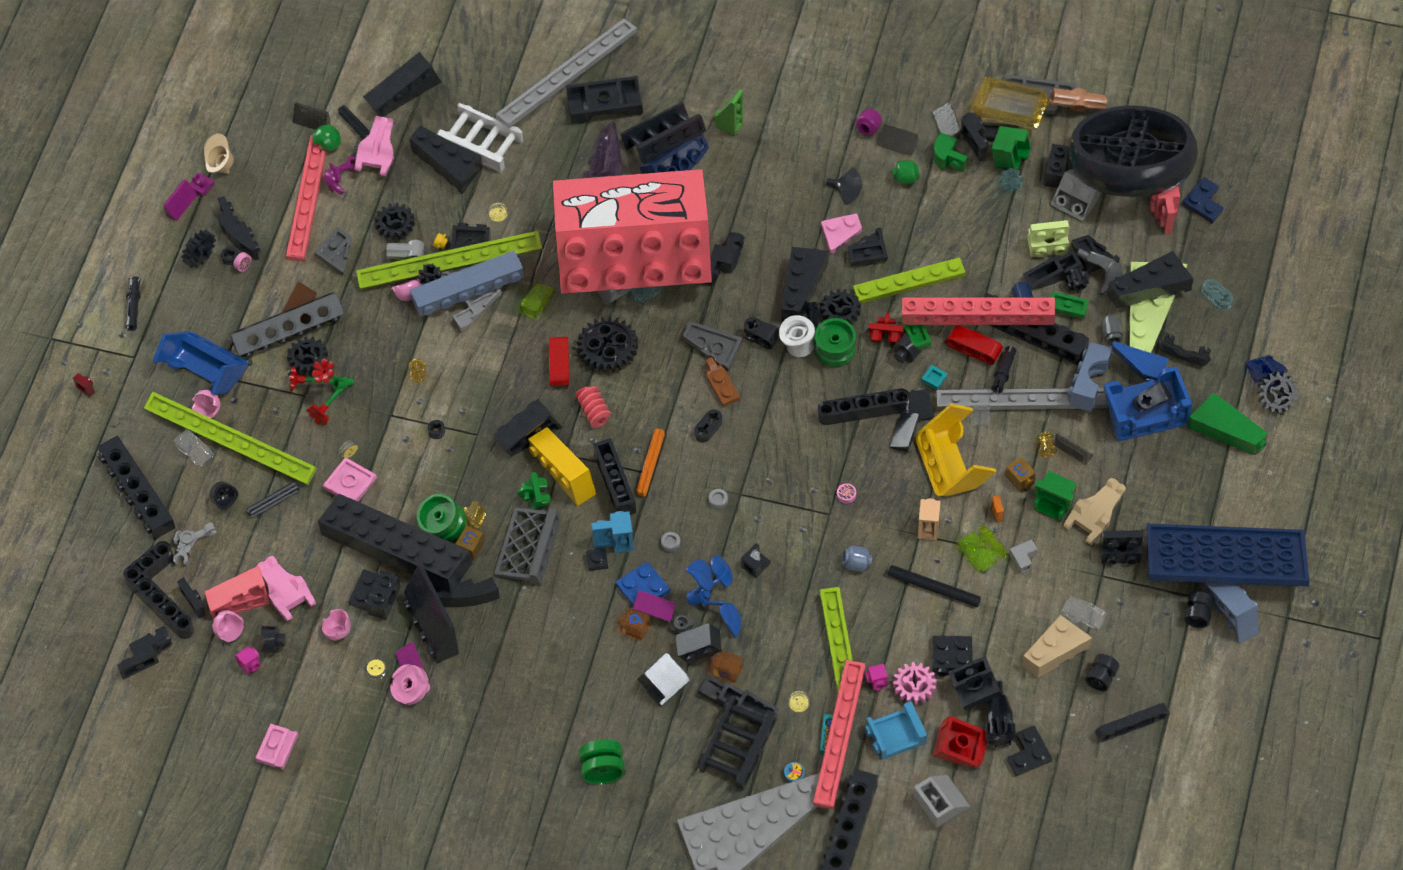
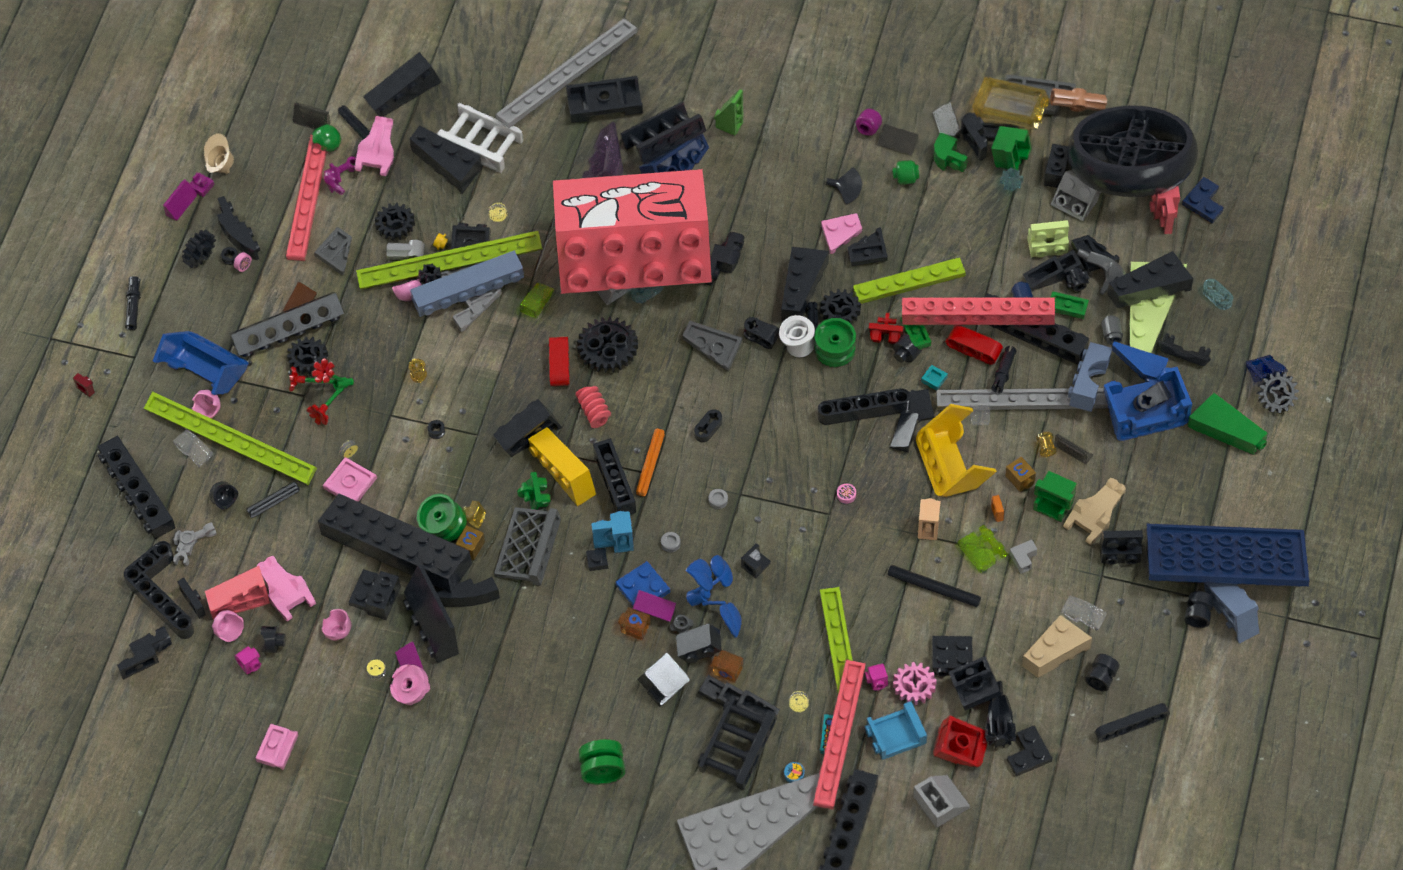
(721, 383): dark orange hinge -> none
(856, 558): sand blue head -> none

